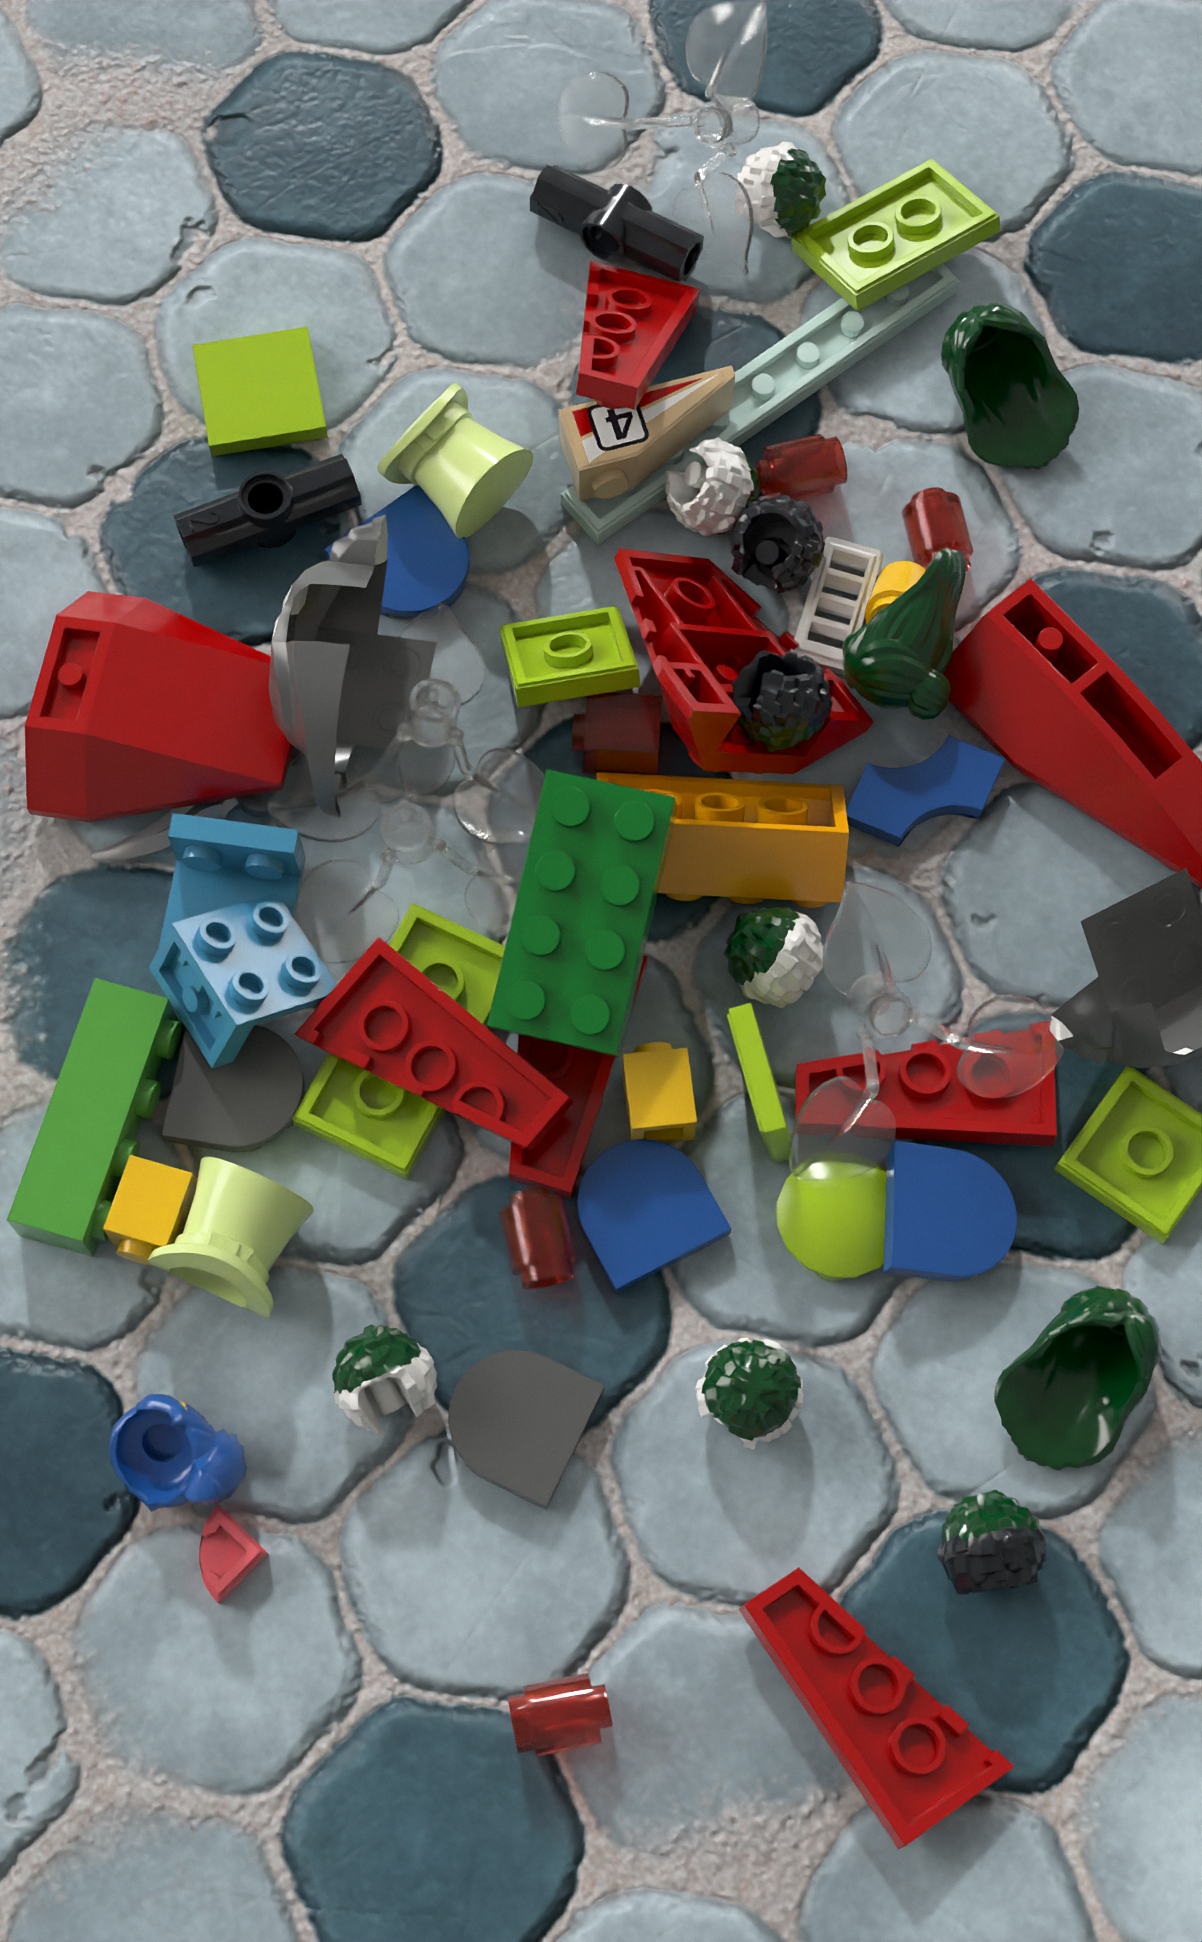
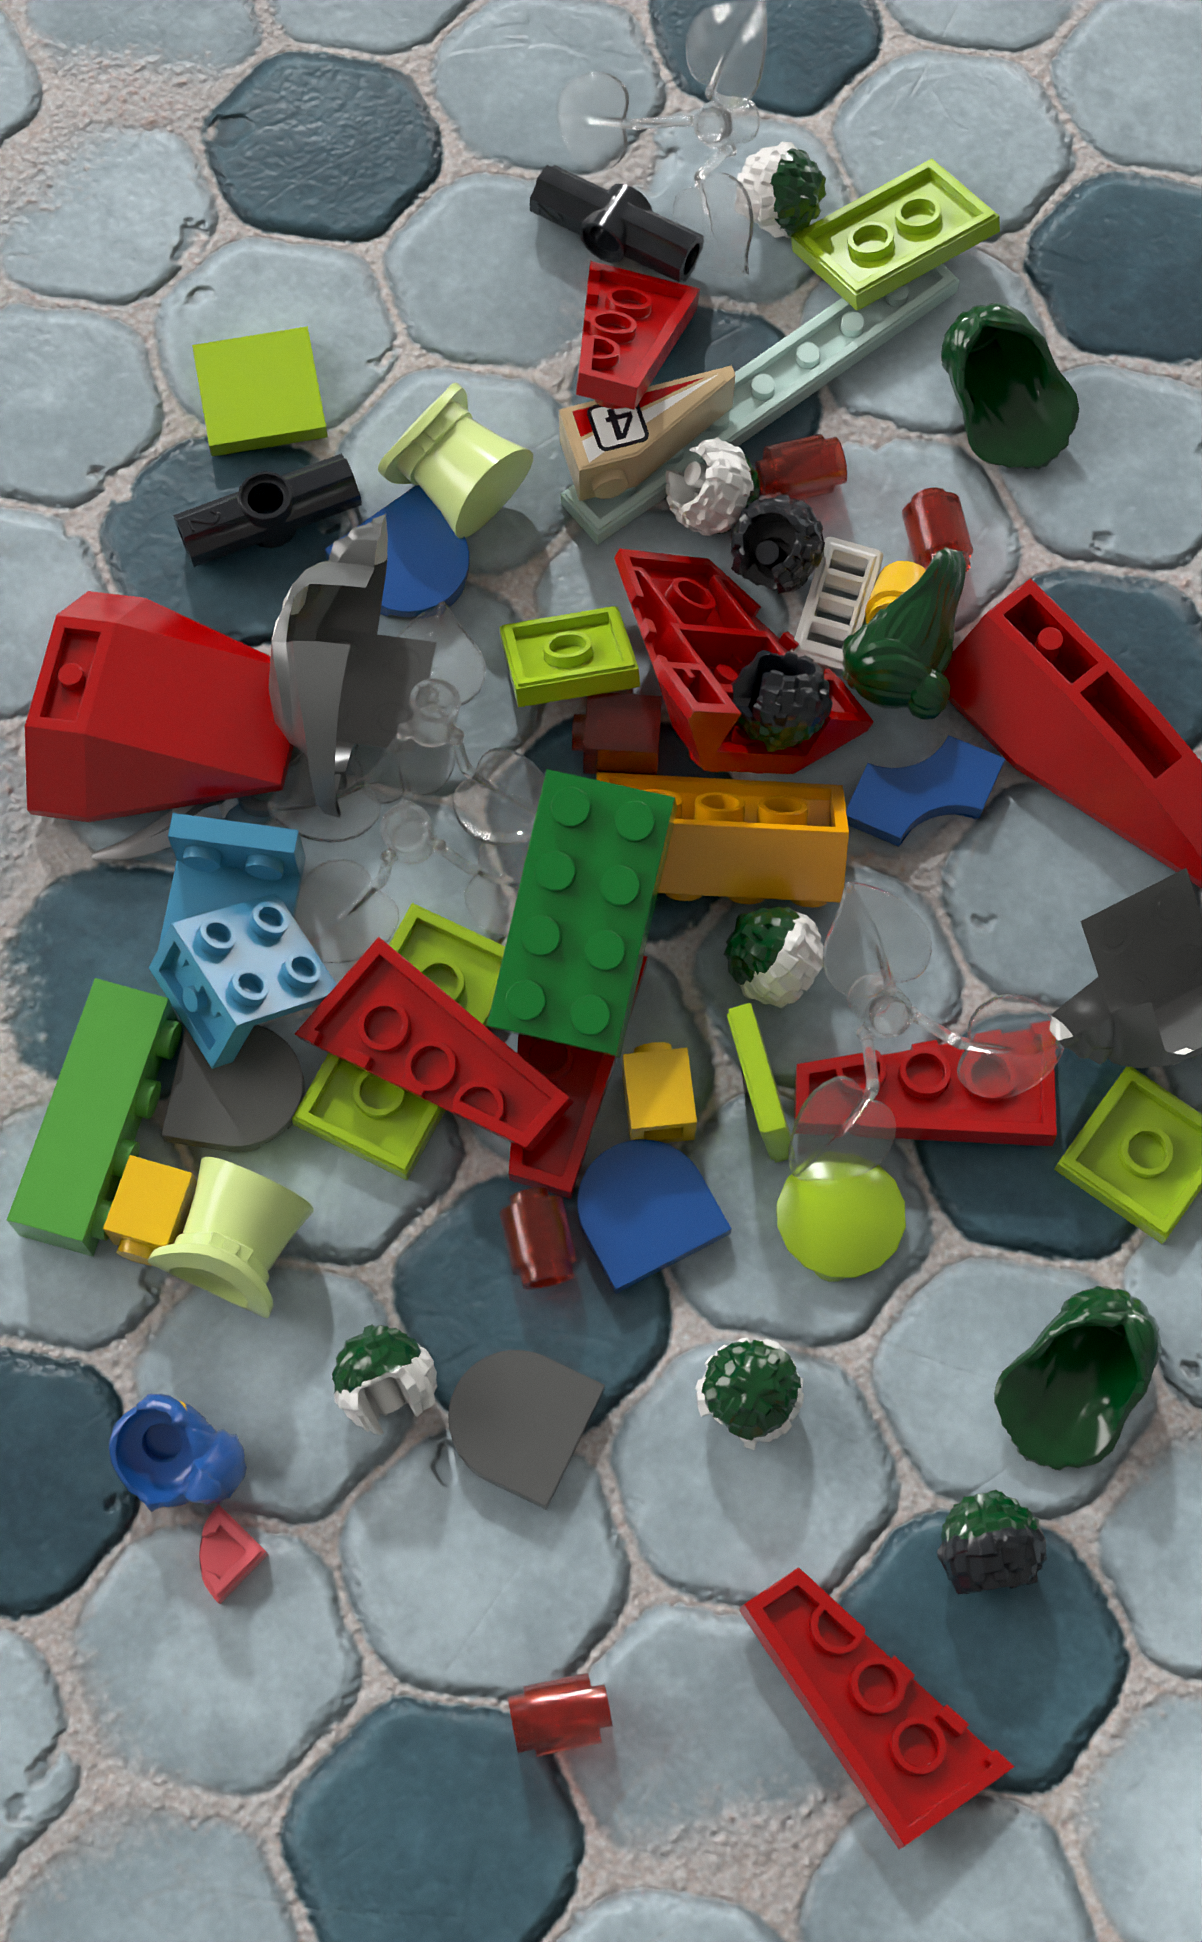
(944, 1213): blue tile -> none

